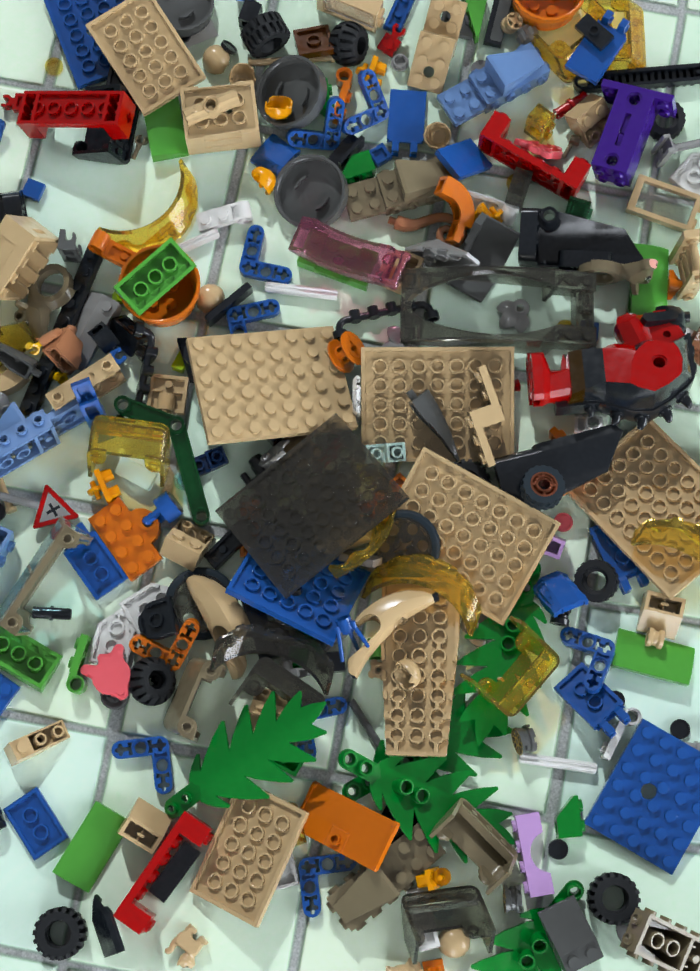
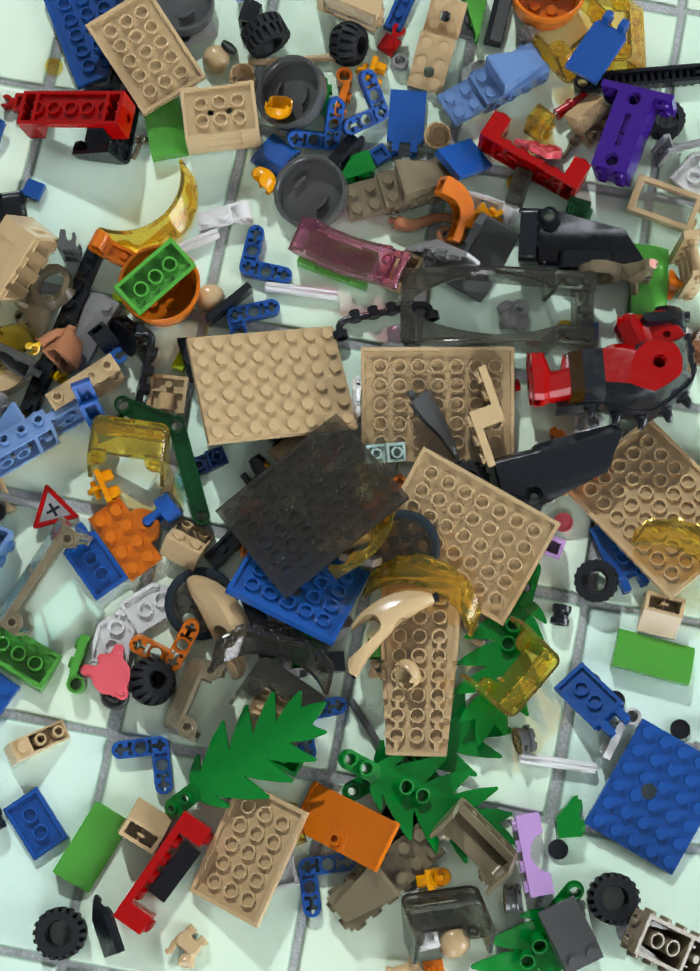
(51, 613): black axle -> none
(159, 619): black tile -> none
(201, 112): tan piece -> none
(273, 454): light grey plate -> none
(313, 41): reddish brown plate -> none
(345, 352): orange piece -> none
(346, 626): blue plant -> none
(516, 23): tan wheel -> none
(538, 497): black wheel -> none
(558, 593): blue slope -> none
(594, 32): black plate -> none
(598, 655): blue beam -> none
(655, 638): tan wheel -> none

